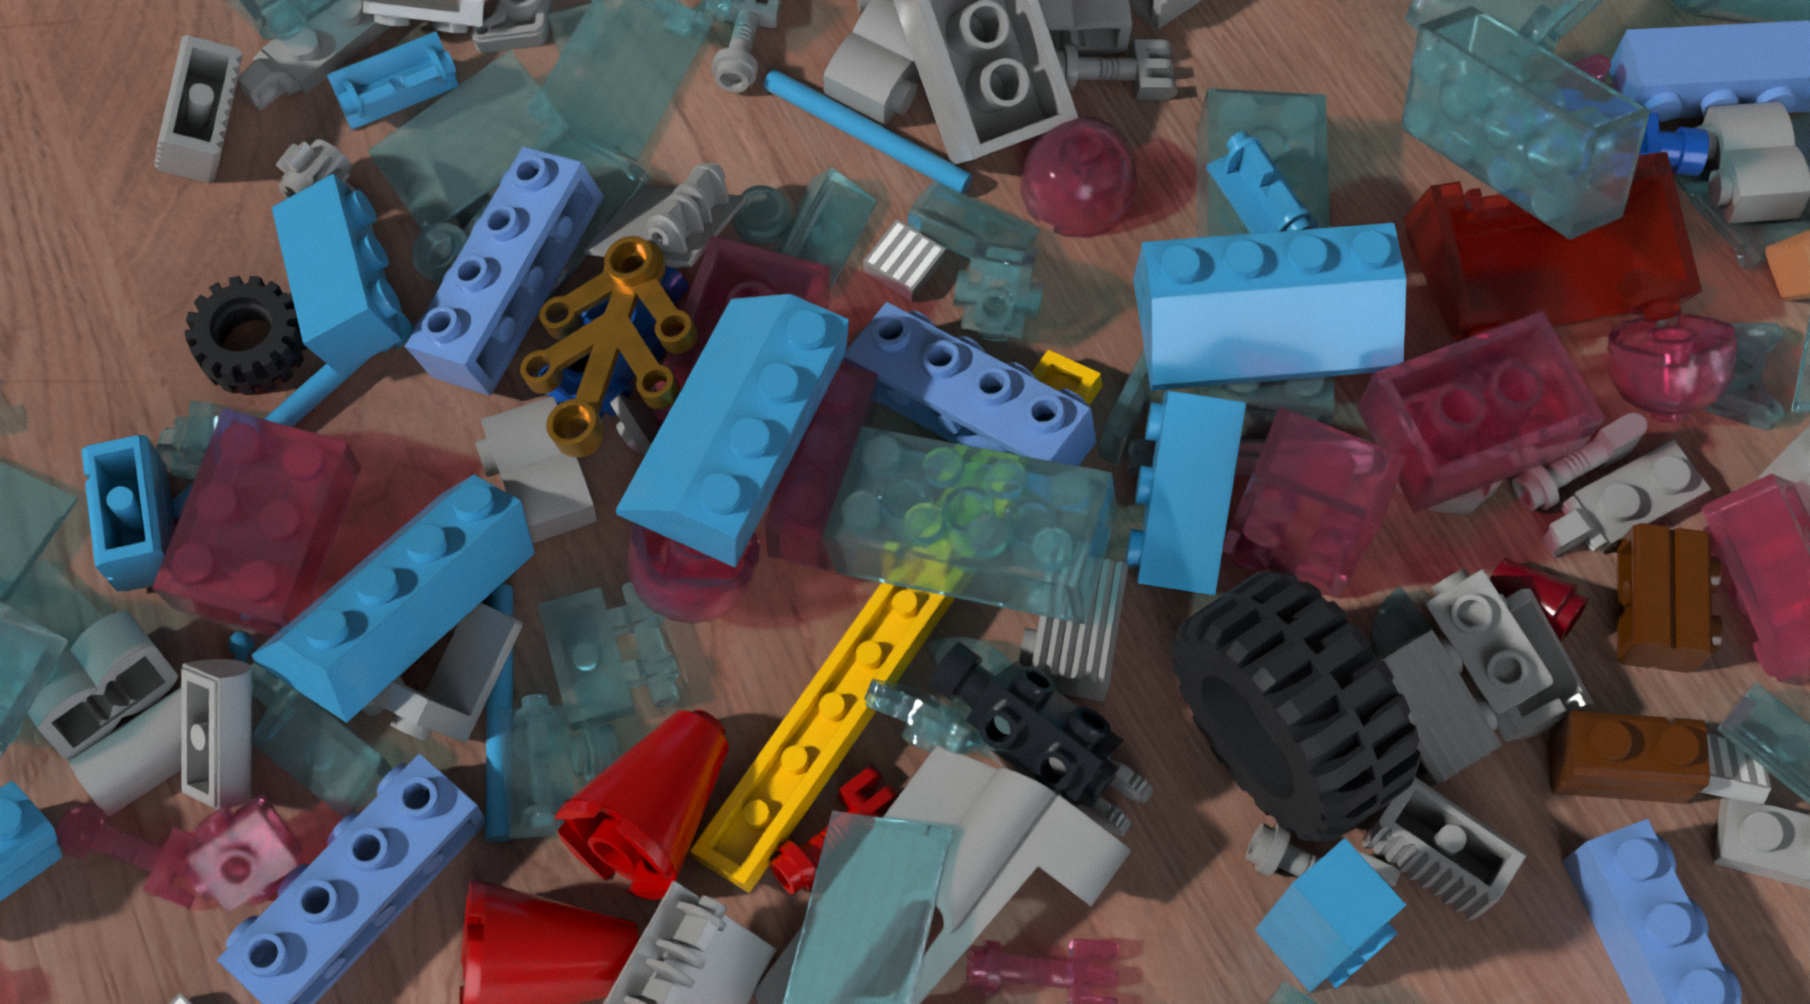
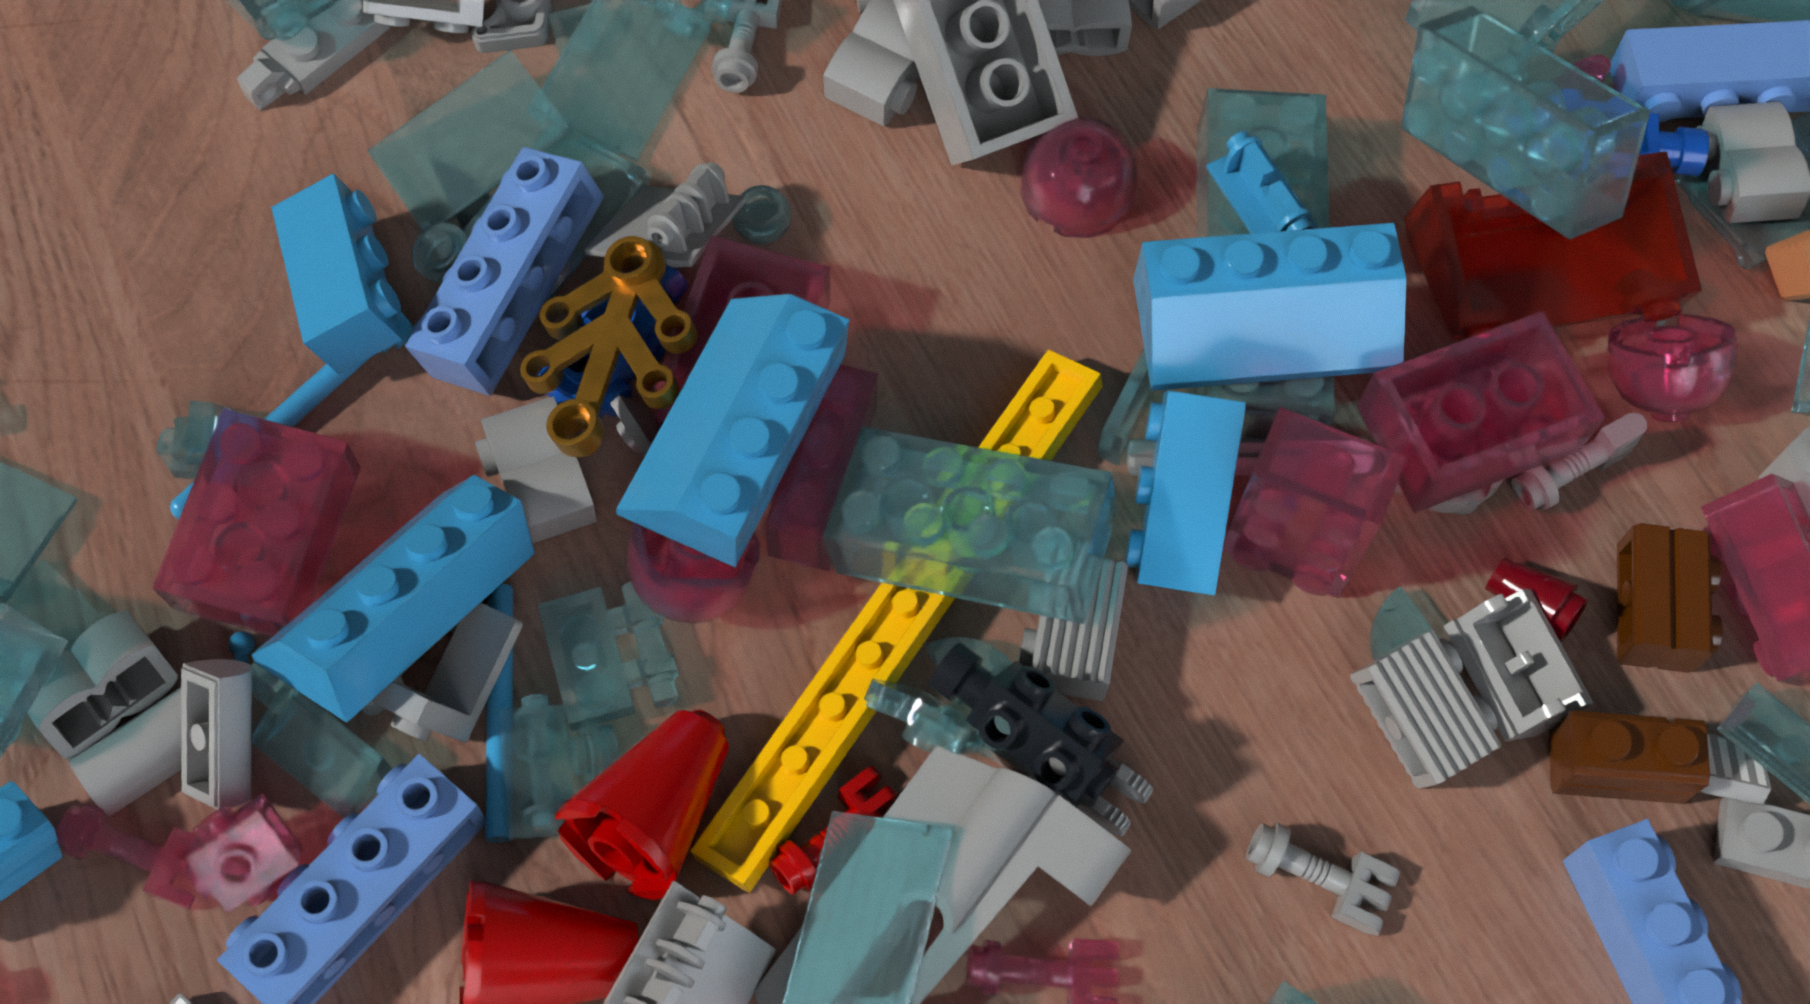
(128, 510): dark azure brick -> none
(198, 109): light grey brick -> none
(230, 308): black tyre -> none
(310, 164): light grey gear -> none
(393, 80): dark azure hinge -> none
(827, 222): clear light blue slope -> none
(867, 131): dark azure bar -> none
(904, 260): light grey tile -> none
(961, 221): clear light blue slope -> none
(967, 393): medium blue brick -> none
(998, 291): clear light blue brick -> none
(1146, 67): light grey hinge -> none
(1296, 705): black tyre -> none
(1332, 918): dark azure brick -> none
(1444, 849): light grey brick -> none
(1488, 640): light grey bracket -> none
(1634, 494): light grey hinge -> none
(1746, 397): clear light blue piece -> none

